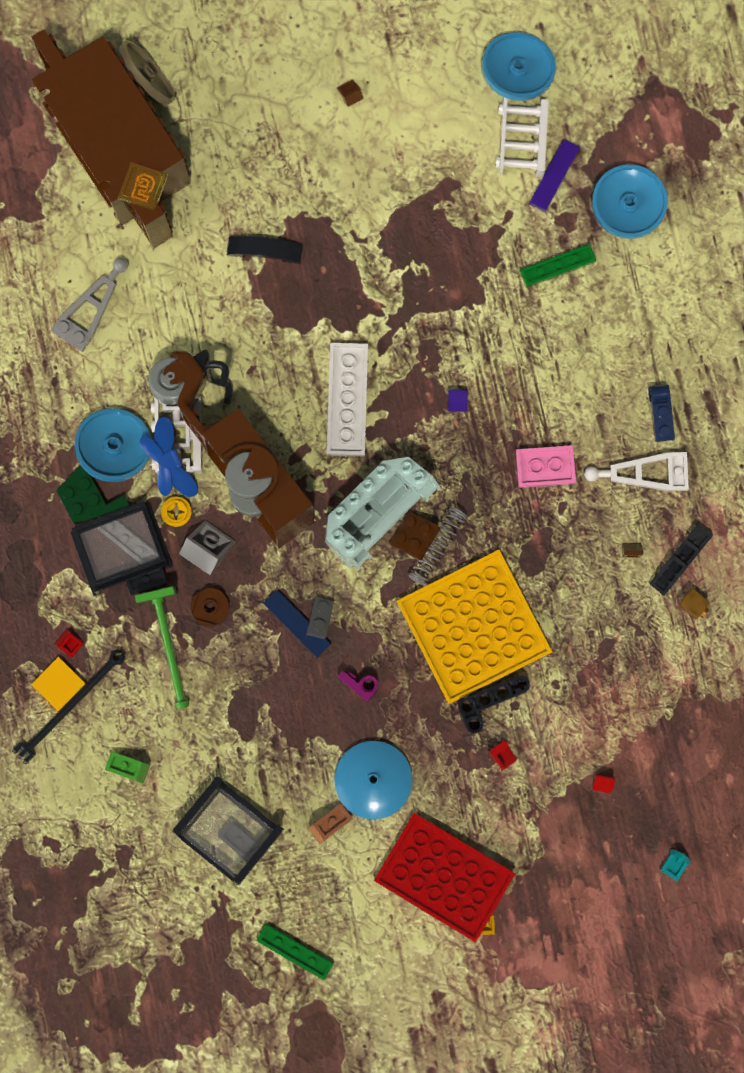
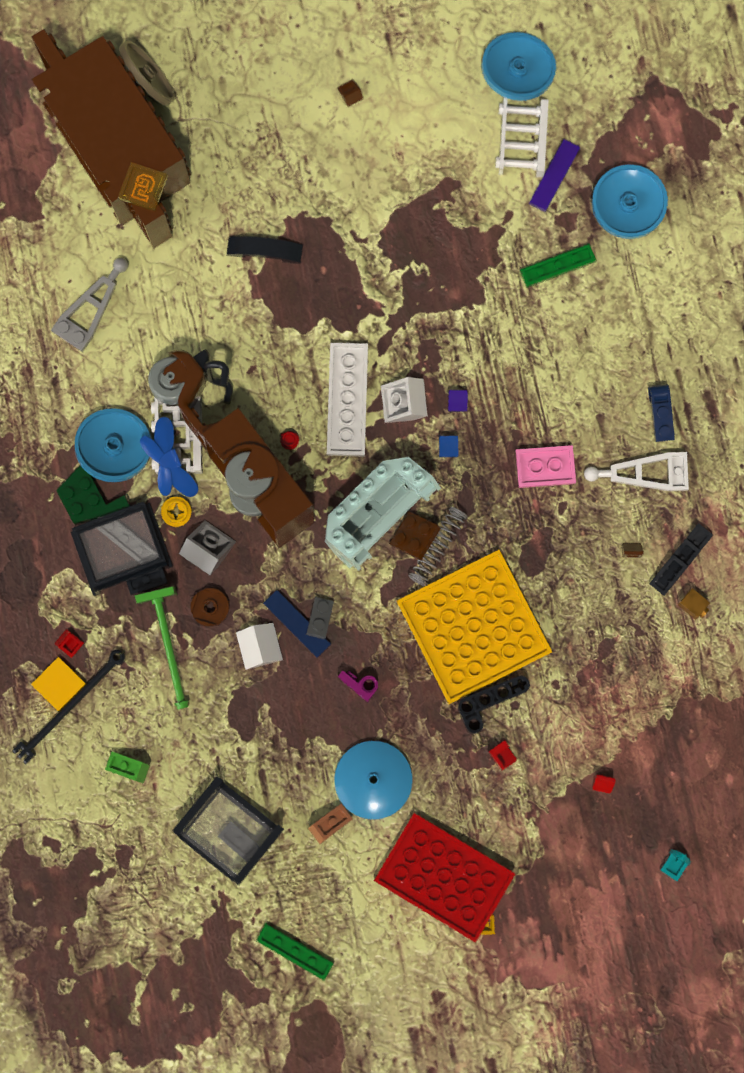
(259, 645): none -> white slope
(289, 440): none -> red plate
(404, 400): none -> white slope
(448, 446): none -> blue slope

